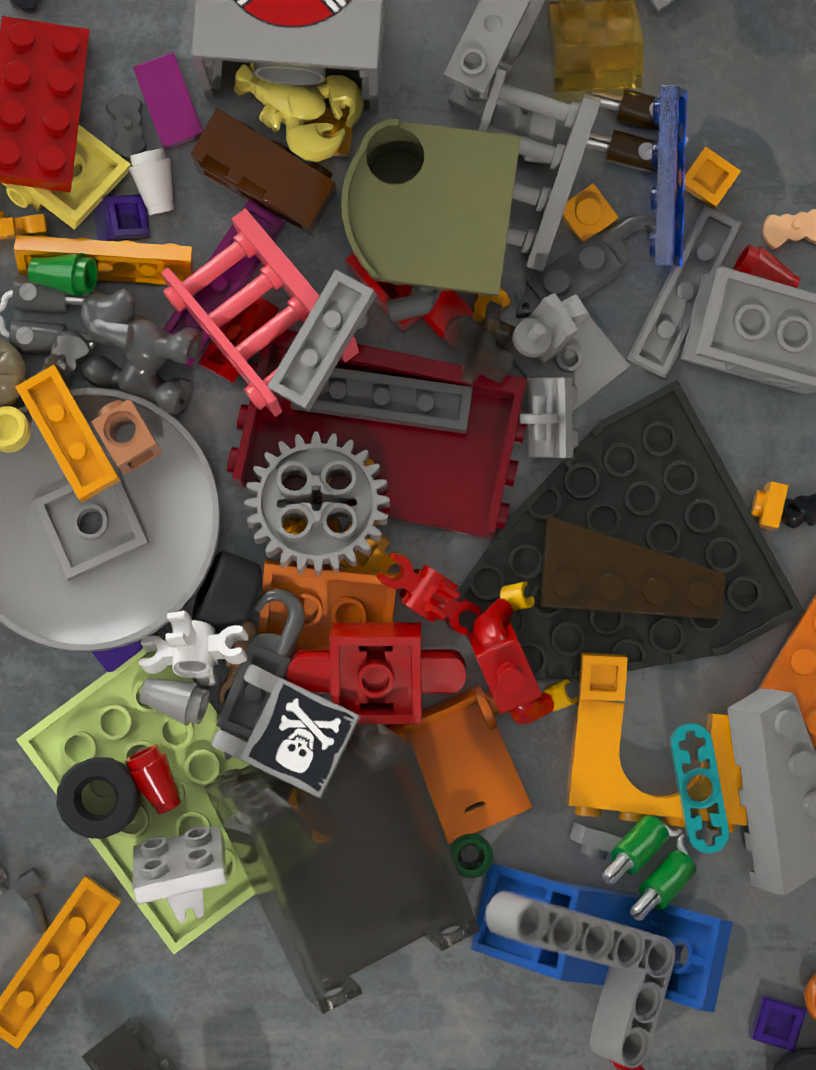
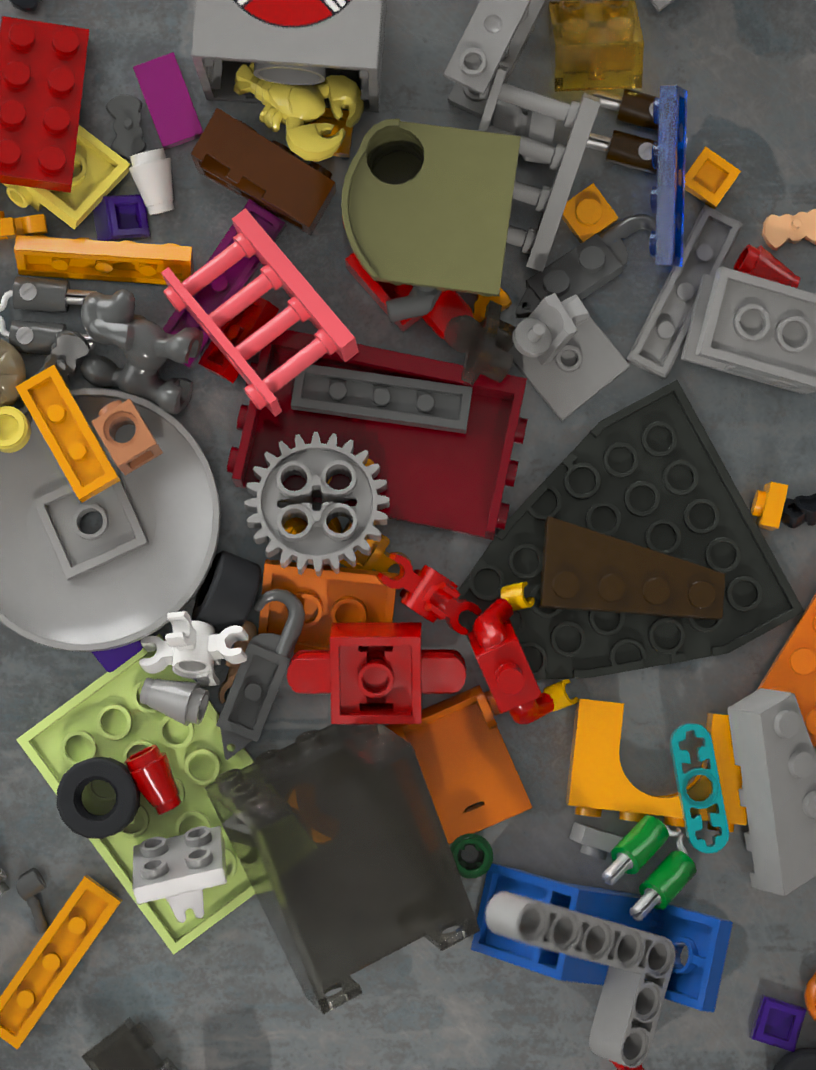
(66, 273): green cone -> none
(296, 735): flag -> none
(322, 340): light grey piece -> none
(551, 417): light grey hips -> none
(603, 676): light orange plate -> none

